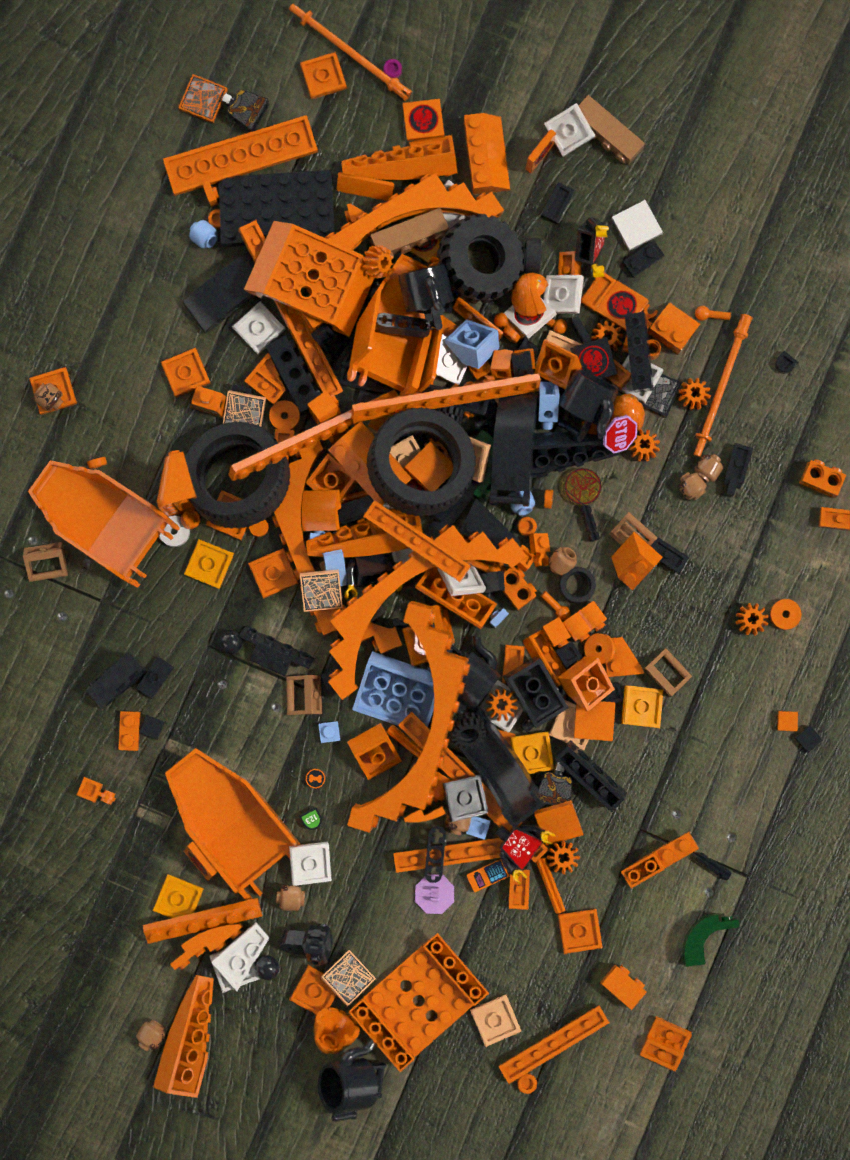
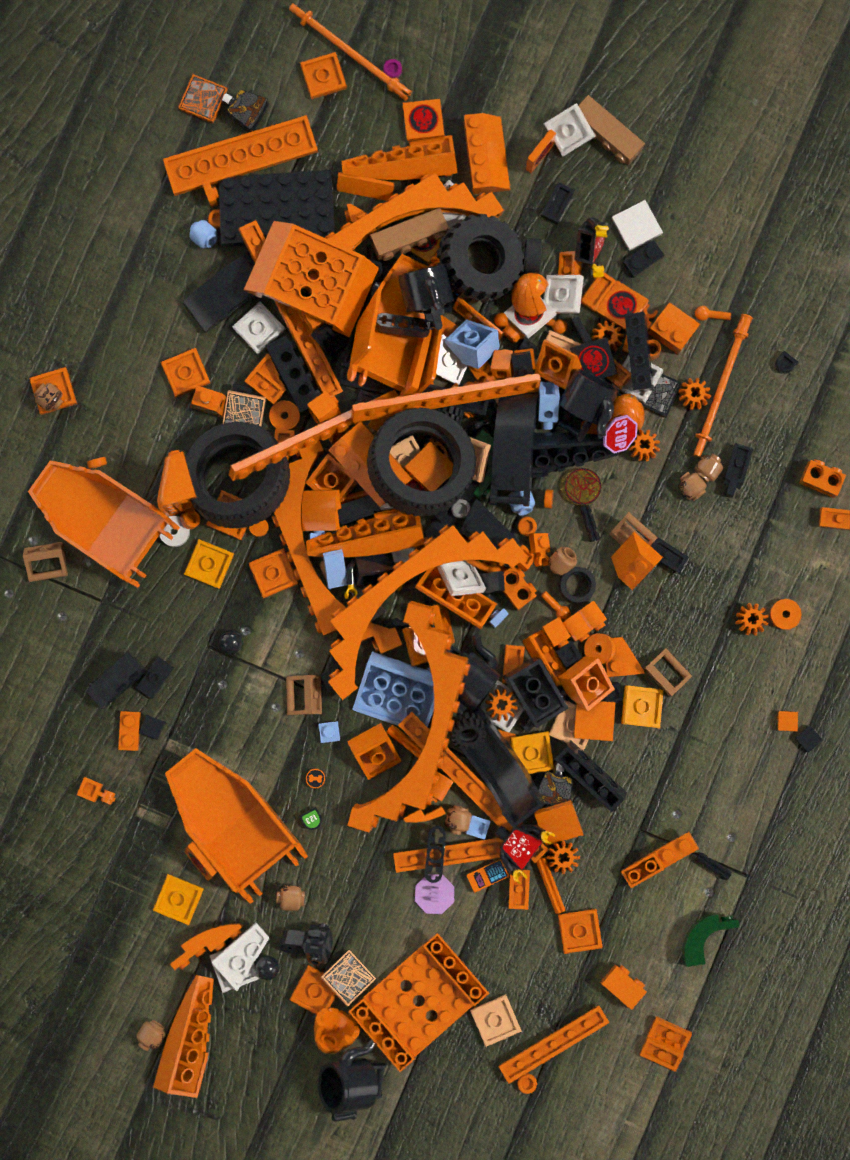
(202, 920): orange plate -> none
(274, 654): black bracket -> none
(310, 863): white tile -> none
(321, 590): tile -> none
(377, 261): orange gear -> none
(417, 541): orange plate -> none
(461, 509): none -> light grey tile
(465, 798): tile -> none

